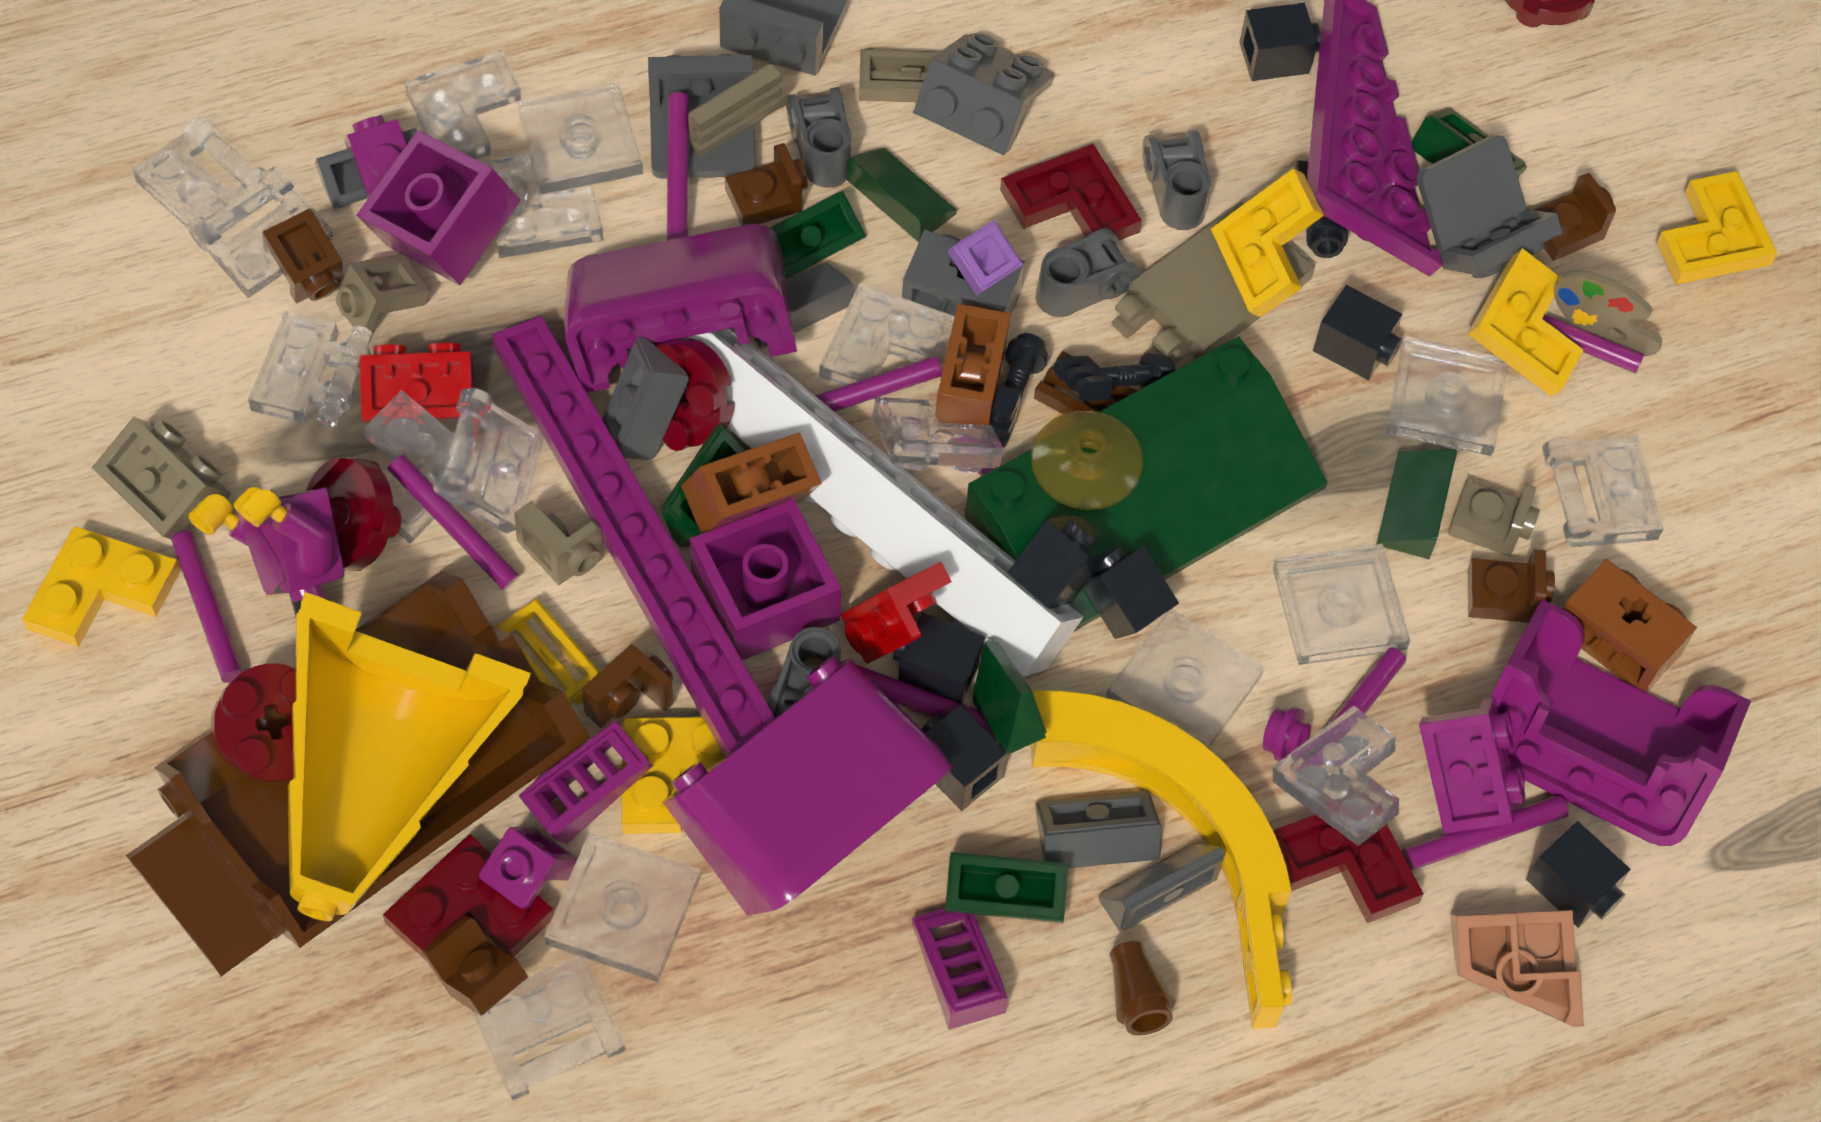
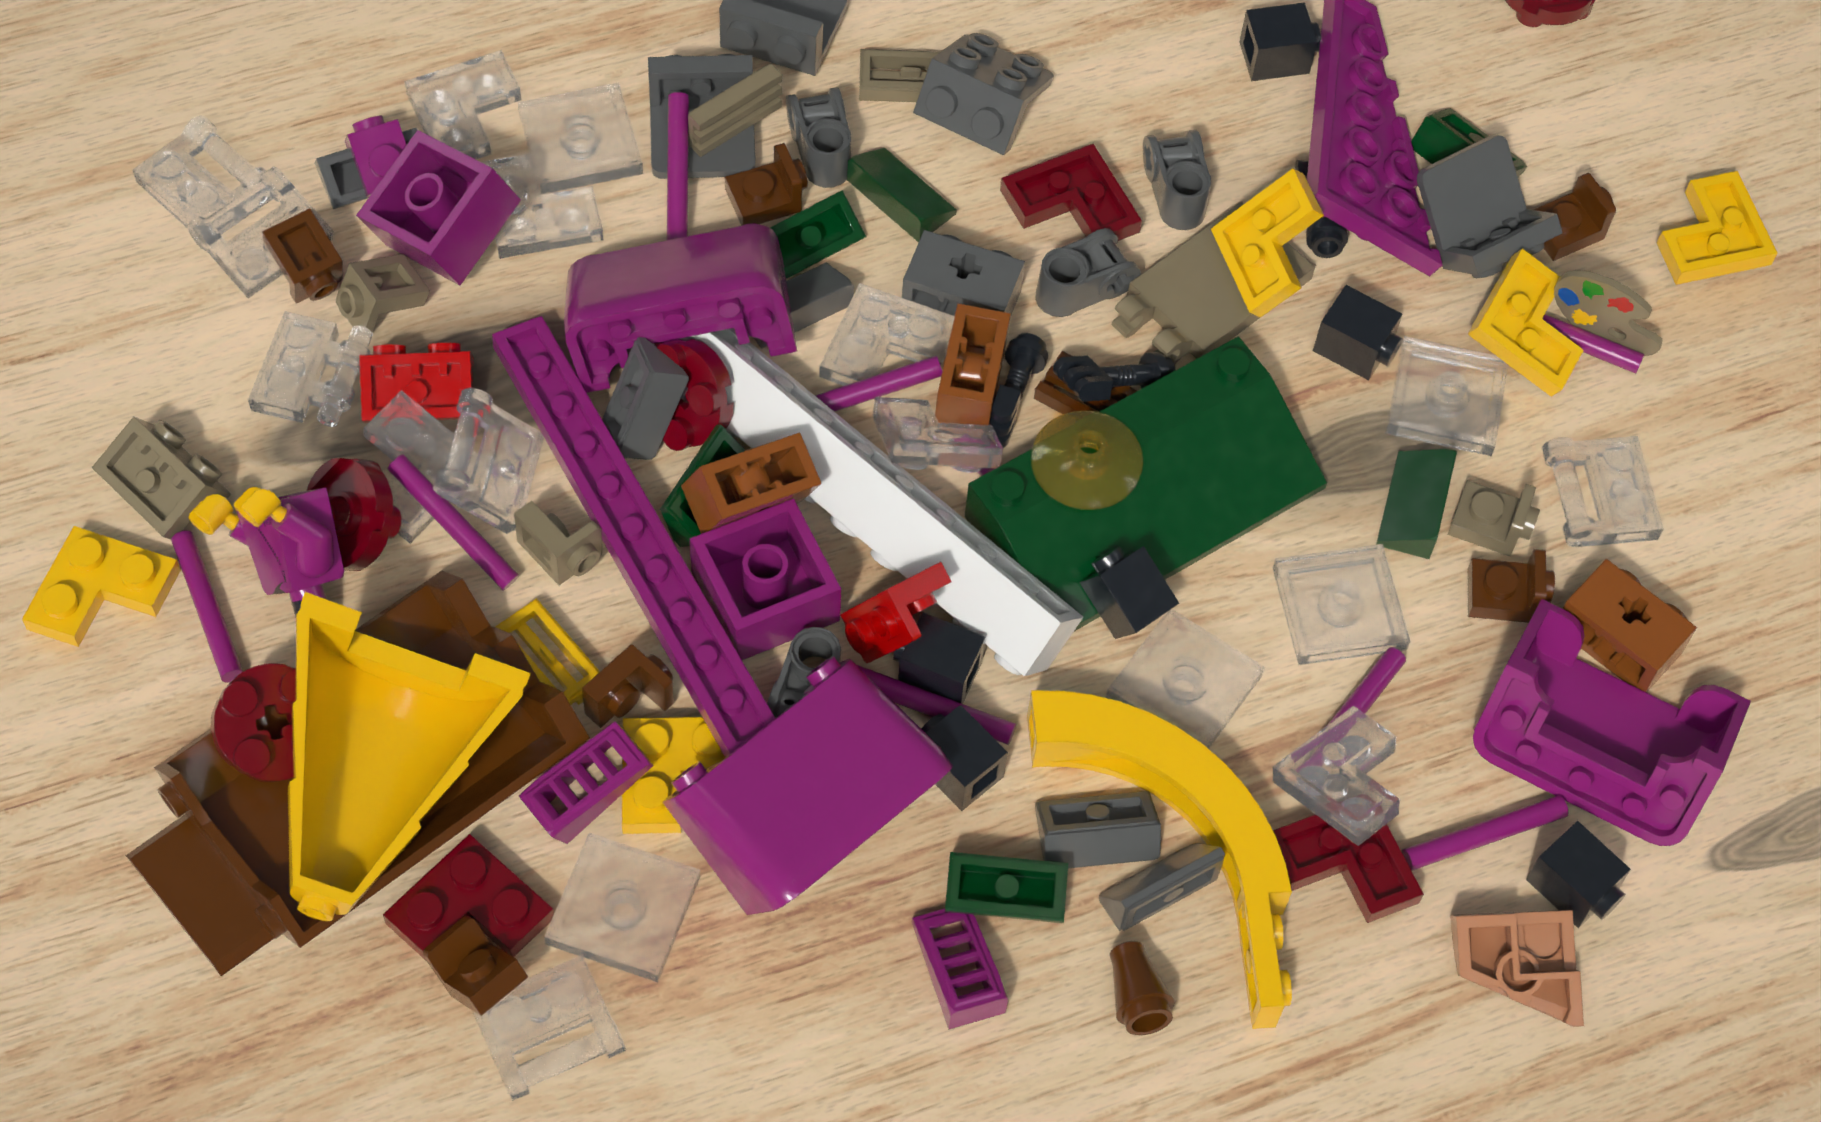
(524, 864): magenta bracket -> none
(985, 257): medium lavender tile -> none
(1006, 701): dark green slope -> none
(1059, 560): black brick -> none
(1285, 732): magenta plate -> none
(1472, 767): magenta bracket -> none

